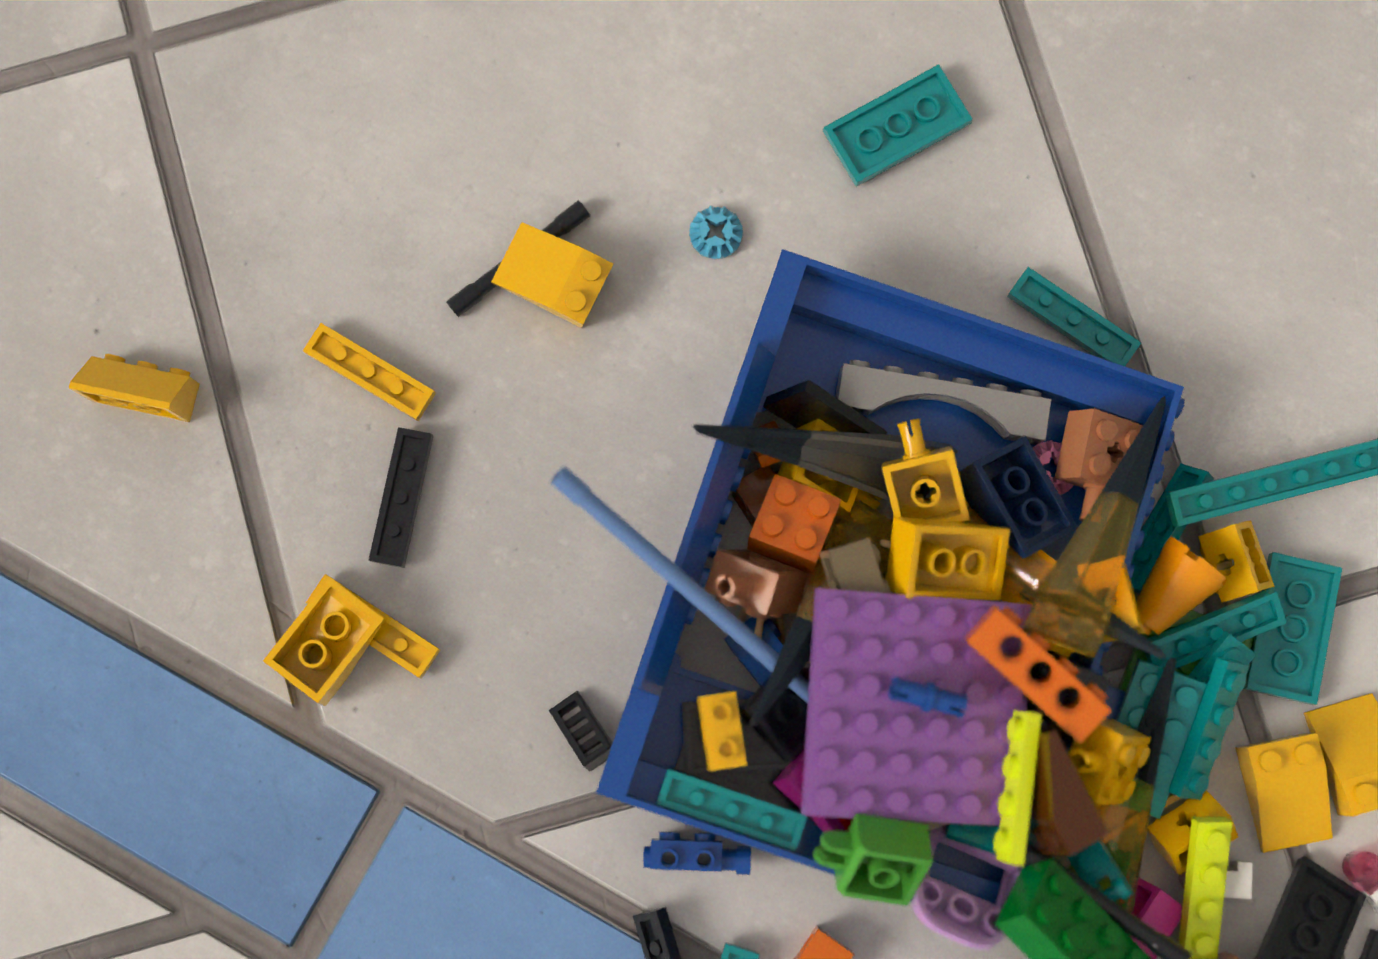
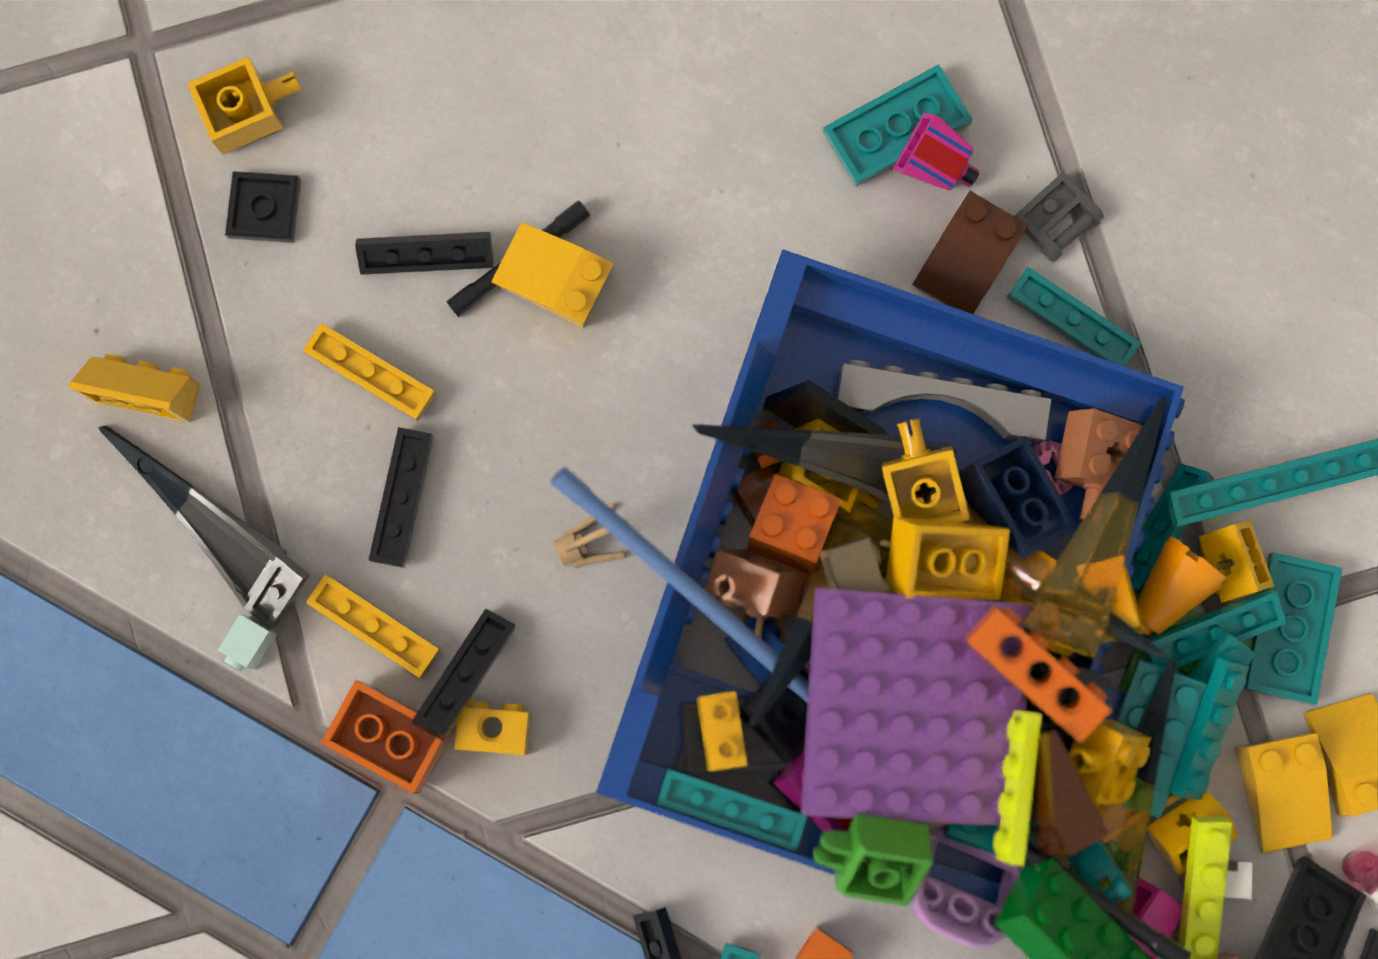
(239, 104): none -> yellow brick
(245, 558): none -> dark grey plate
(246, 643): none -> light aqua brick
(262, 207): none -> black tile
(325, 642): yellow slope -> none
(382, 737): none -> orange brick
(424, 253): none -> black plate
(463, 675): none -> black plate
(515, 729): none -> yellow brick
(573, 545): none -> tan plant
(601, 754): black slope -> none
(687, 852): blue brick -> none
(716, 247): medium azure gear -> none
(928, 697): blue pin -> none
(937, 155): none -> torso
(970, 254): none -> reddish brown slope
(1050, 208): none -> dark grey plate

